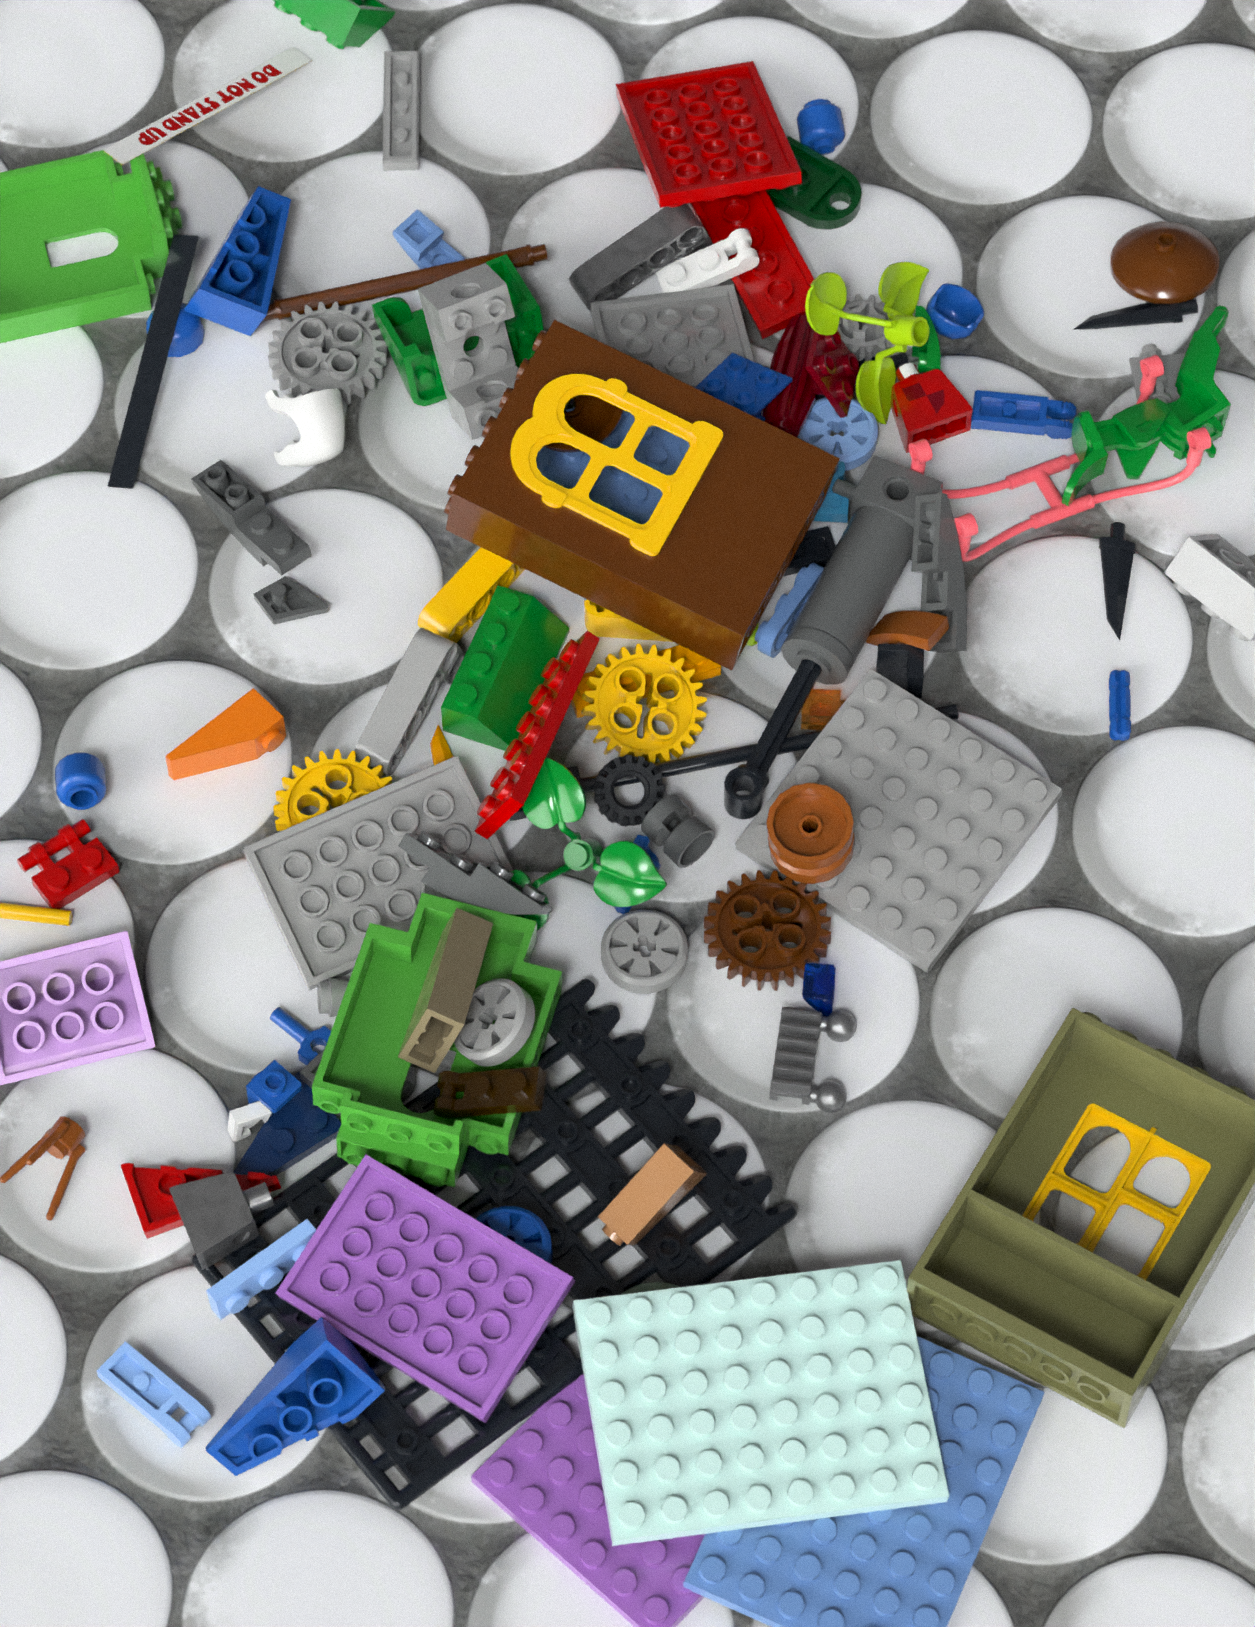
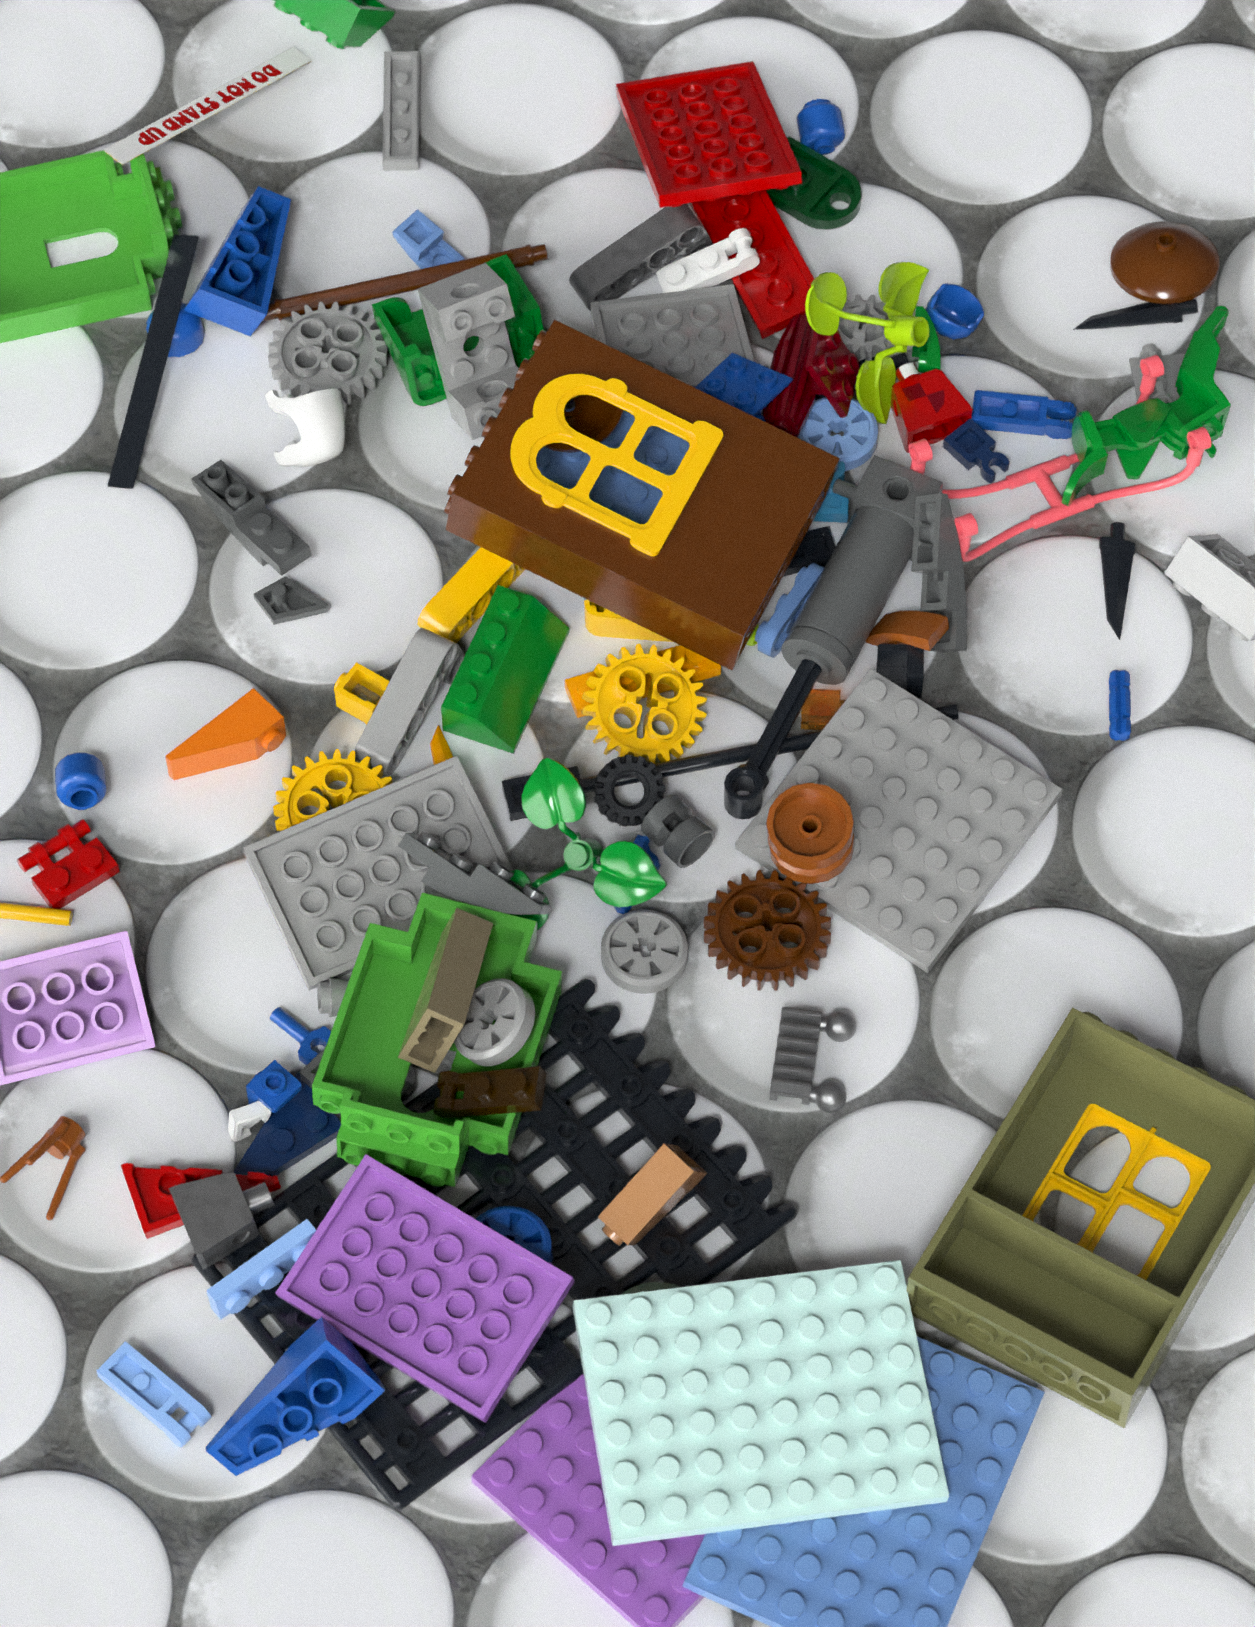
(359, 691): none -> yellow window
(536, 734): red plate -> none
(819, 986): clear blue slope -> none
(973, 447): none -> dark blue plate

